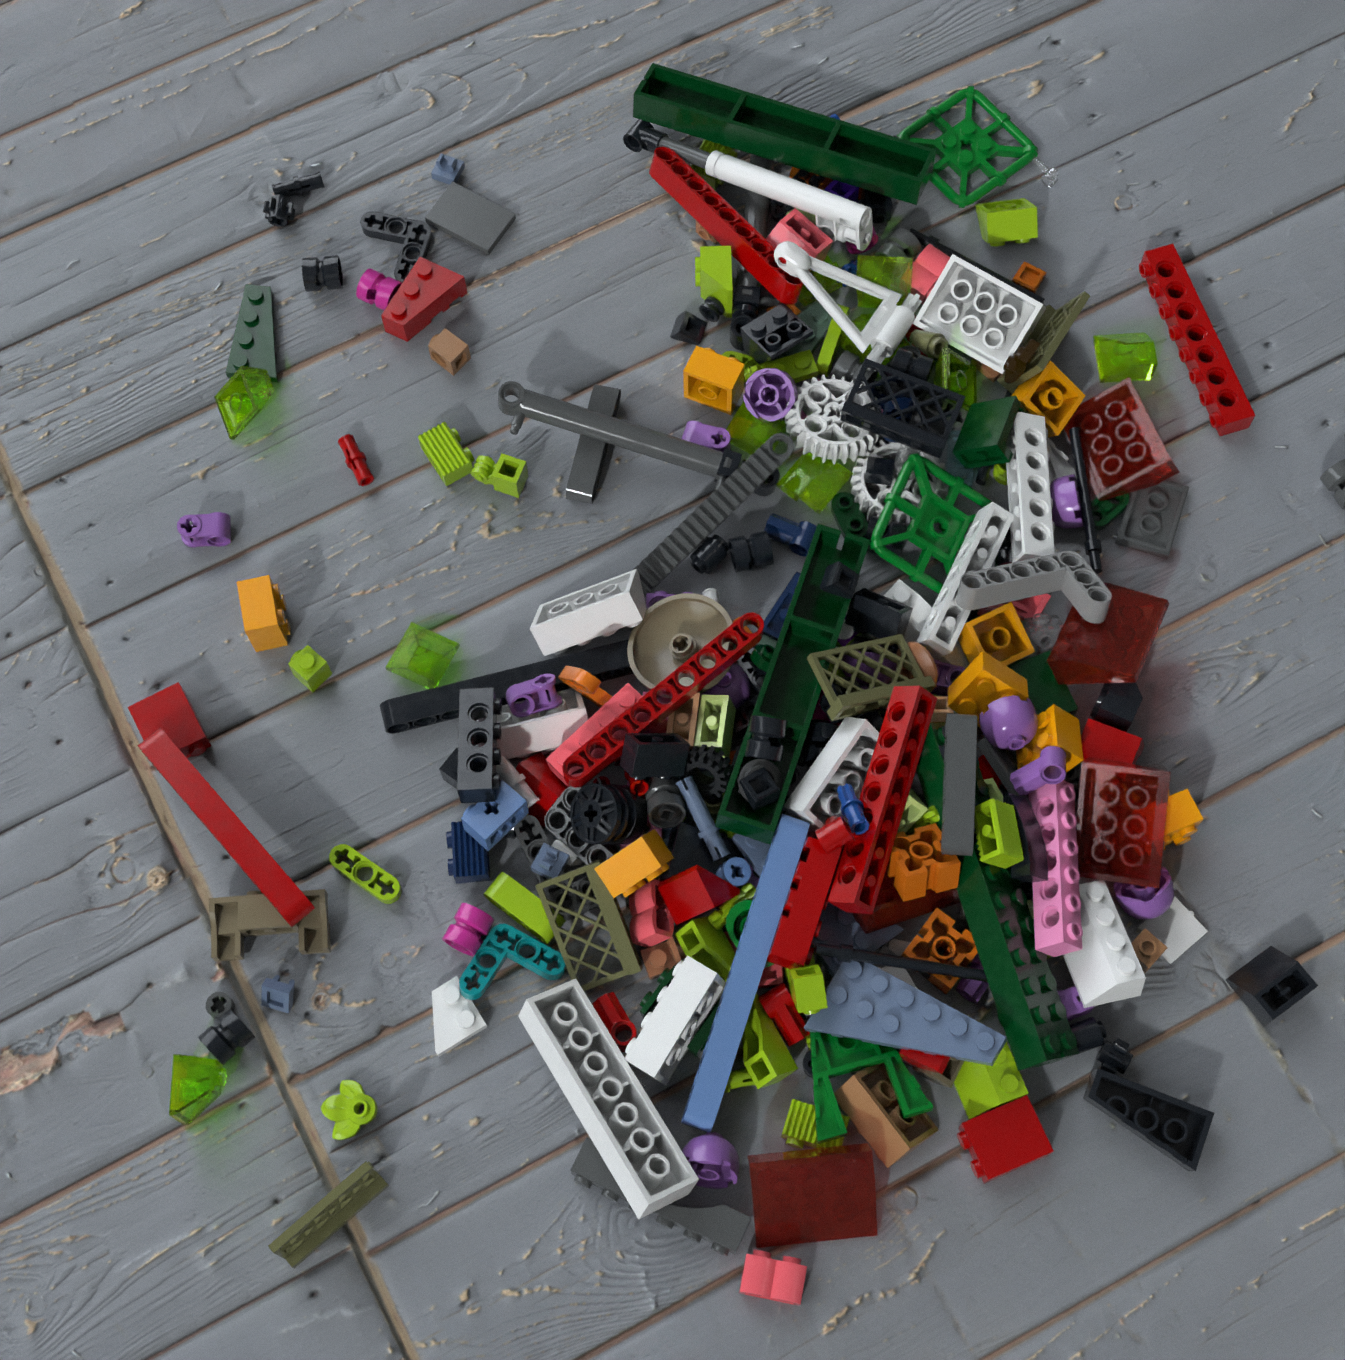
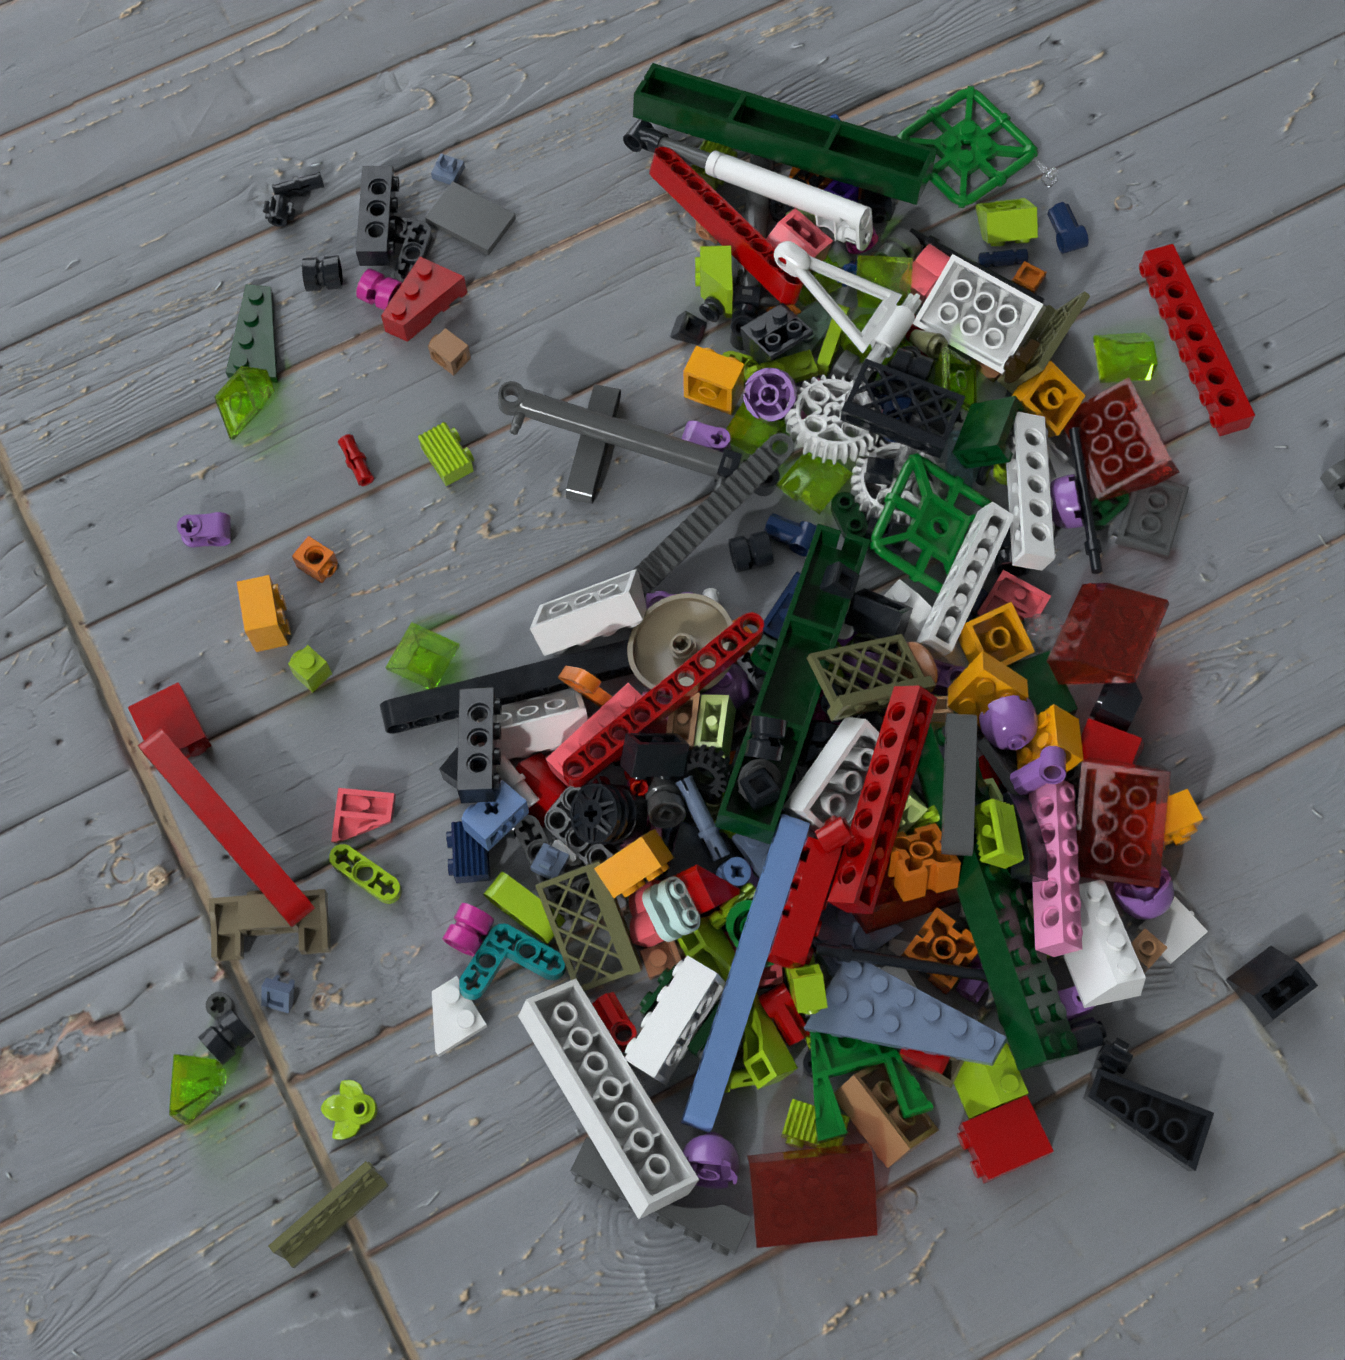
(312, 550): none -> orange brick
(361, 812): none -> coral wing
(377, 181): none -> black brick
(506, 476): lime brick -> none
(535, 694): medium lavender piece -> none
(671, 909): none -> light aqua brick
(709, 554): black brick -> none
(773, 1278): coral brick -> none
(852, 809): blue axle -> none
(1003, 257): none -> dark blue axle
(1035, 577): light grey beam -> none
(1068, 233): none -> dark blue piece

